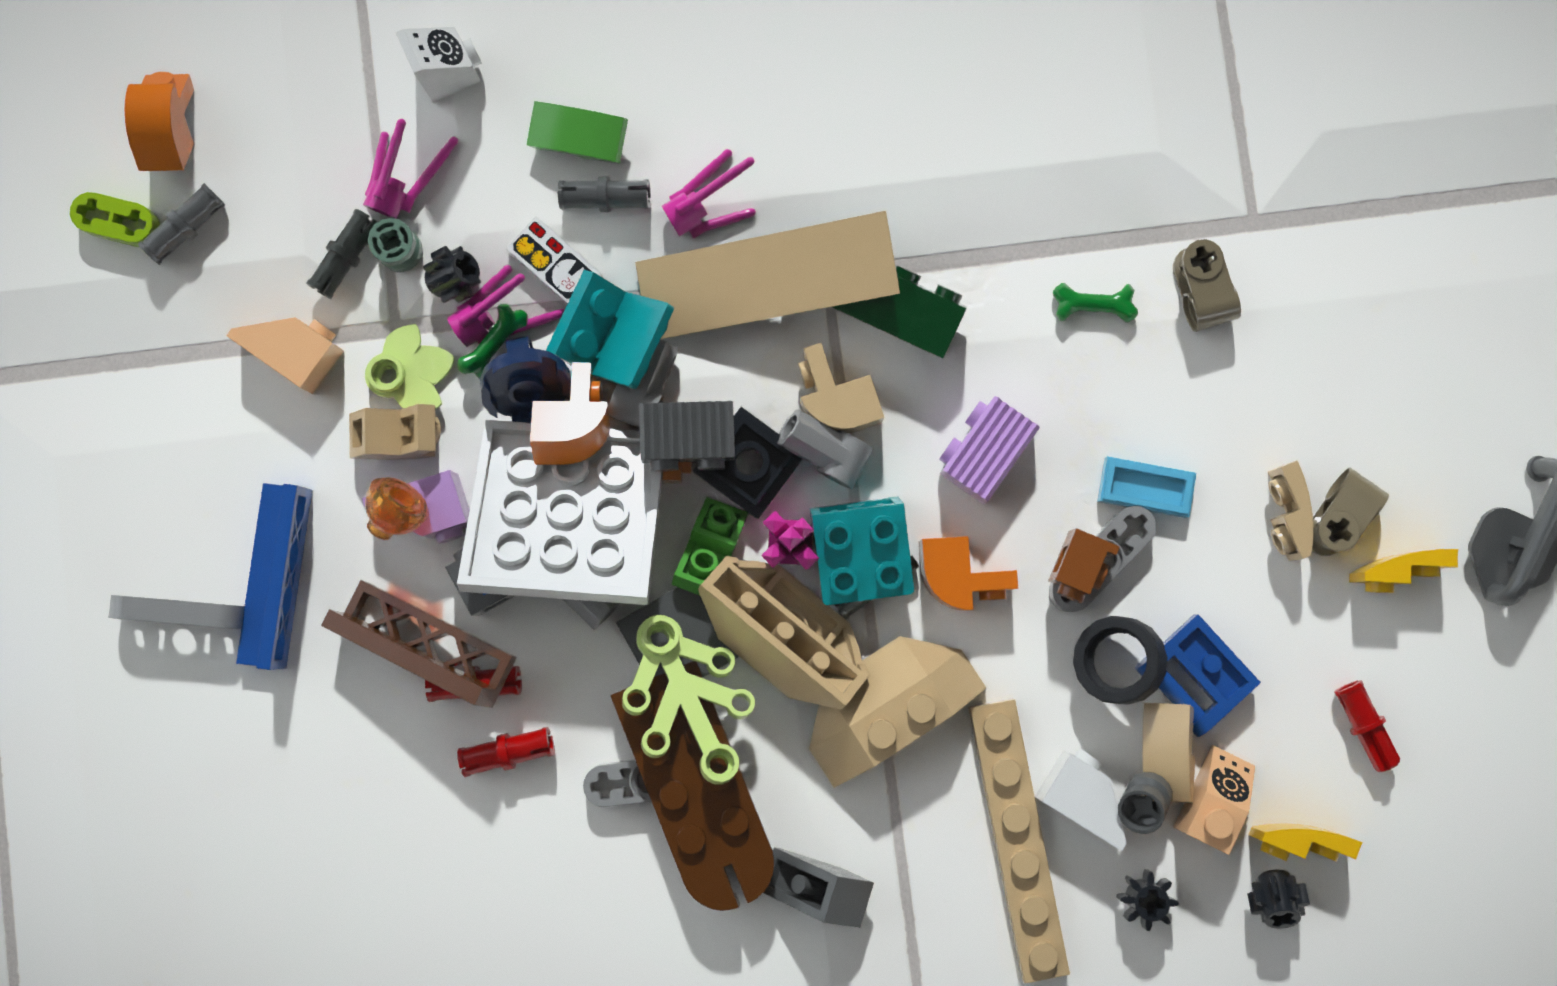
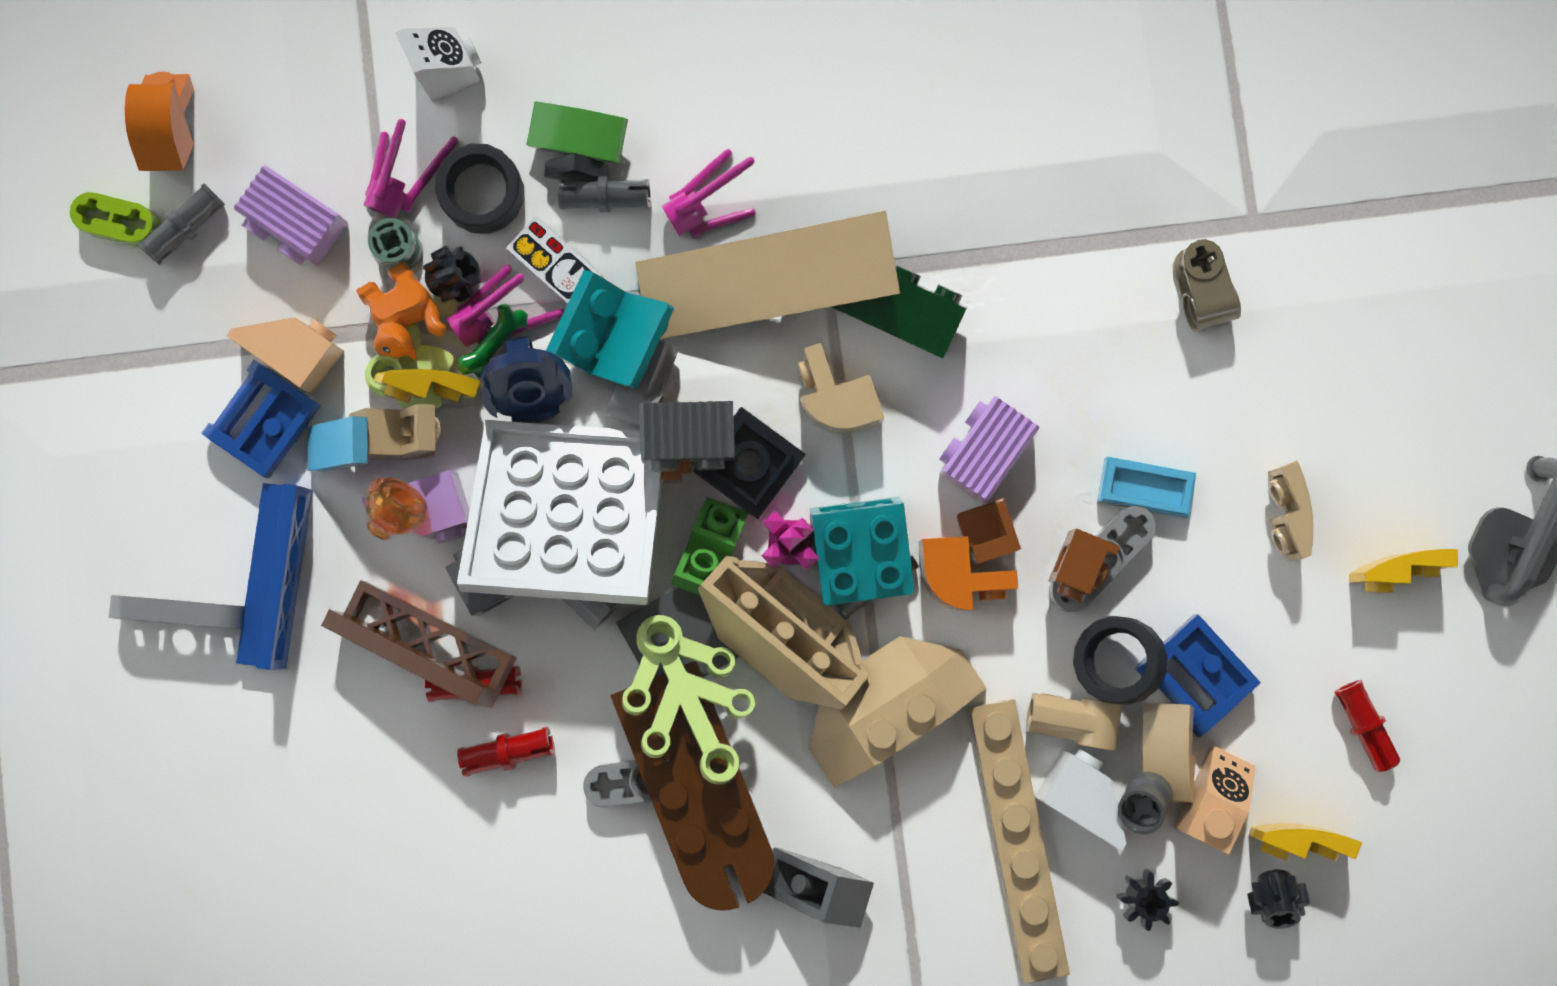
(271, 428): none -> blue plate
(289, 215): none -> lavender brick
(338, 444): none -> medium azure tile
(342, 254): pearl dark grey pin -> none
(398, 309): none -> orange animal
(415, 383): none -> yellow slope
(469, 156): none -> black tyre
(570, 429): brick -> none
(575, 168): none -> black tile
(833, 452): light grey piece -> none
(989, 531): none -> dark orange panel
(1085, 721): none -> tan piece
(1117, 303): green piece -> none
(1349, 509): dark tan piece -> none

